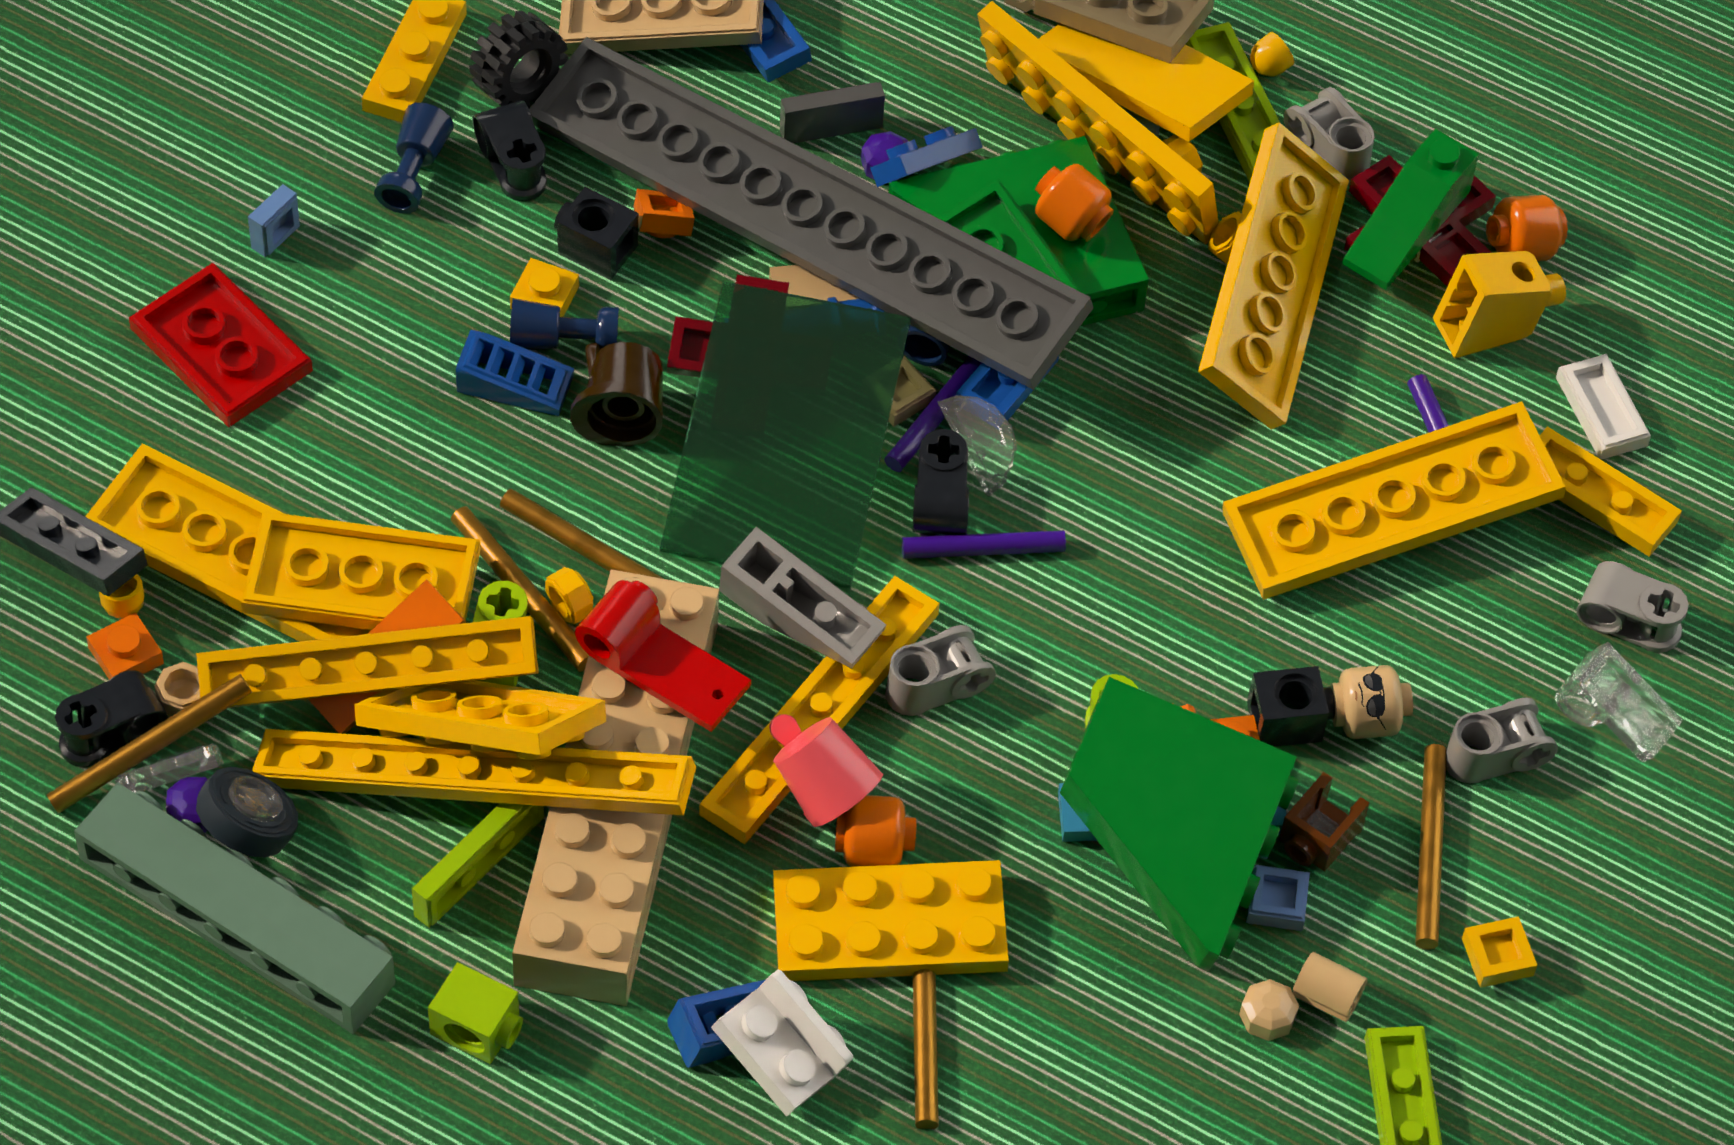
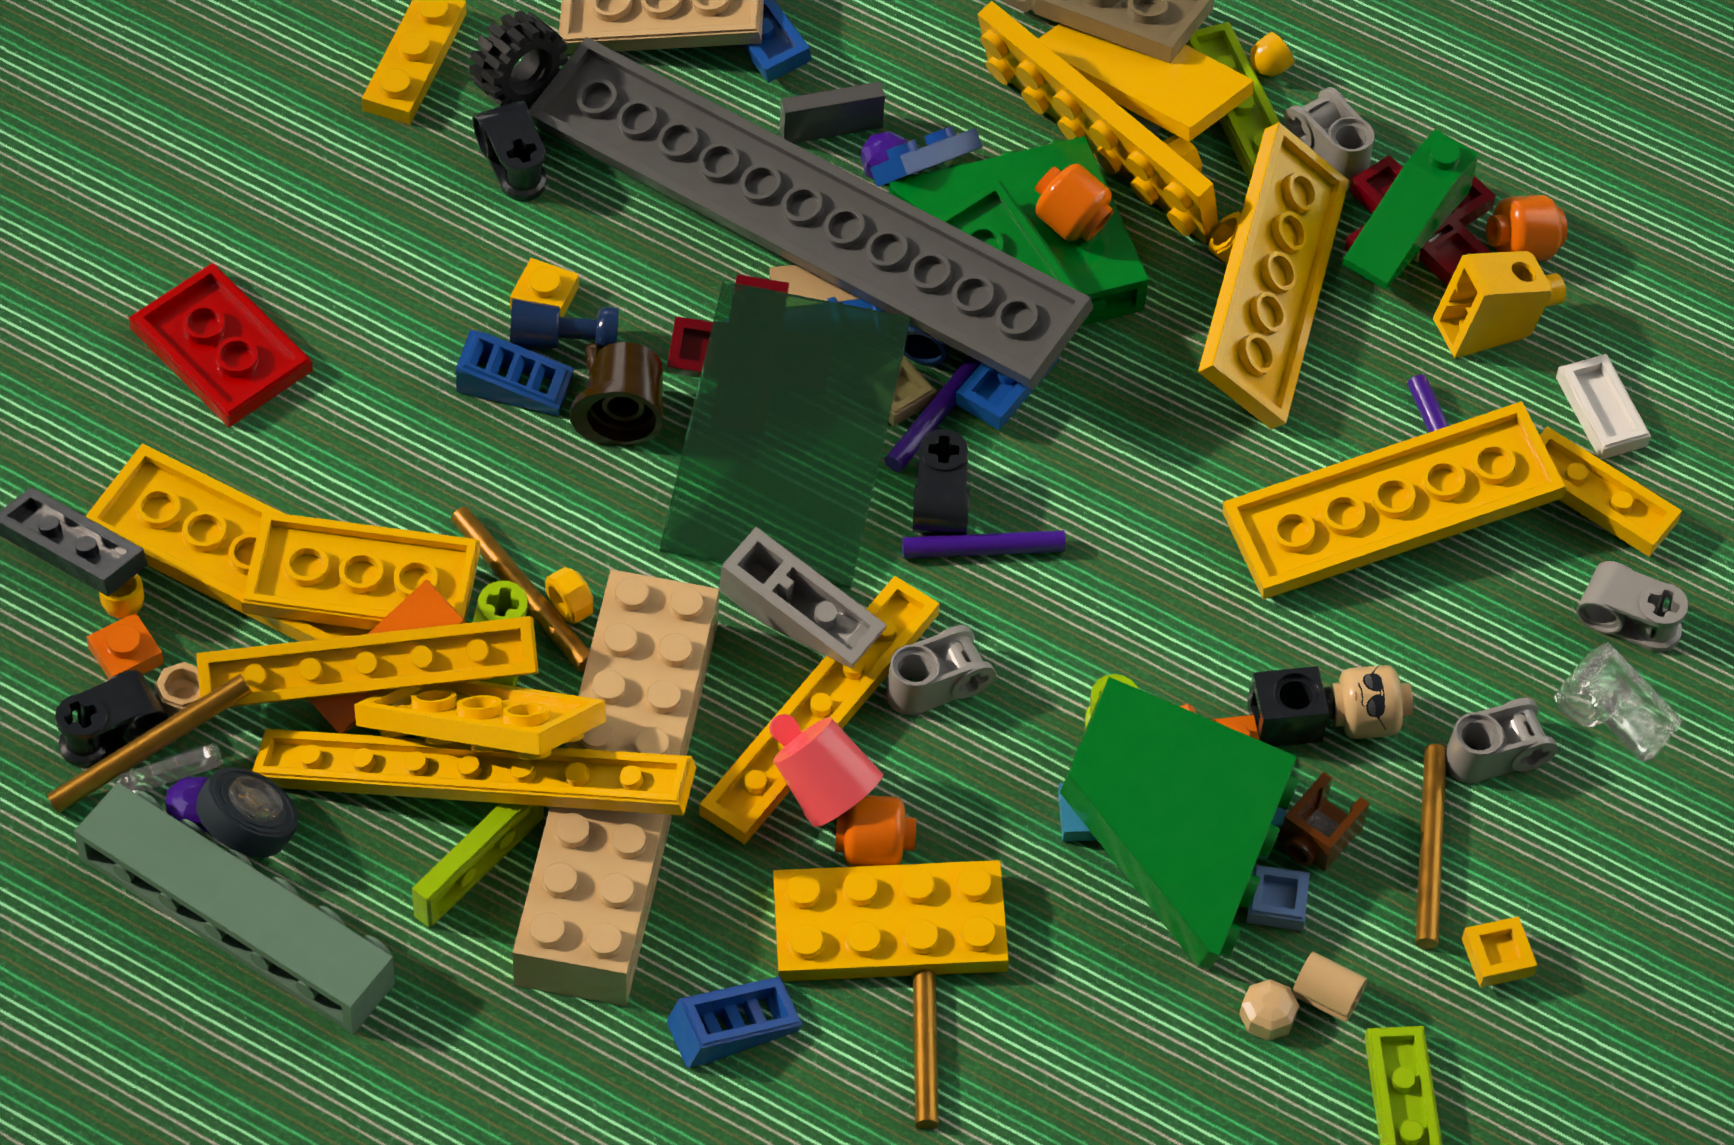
(274, 220): medium blue tile -> none
(418, 144): dark blue piece -> none
(475, 1013): lime brick -> none
(570, 535): pearl gold bar -> none
(596, 232): black brick -> none
(629, 640): red door -> none
(662, 215): orange plate -> none
(783, 1042): white bracket -> none
(987, 436): clear tile -> none

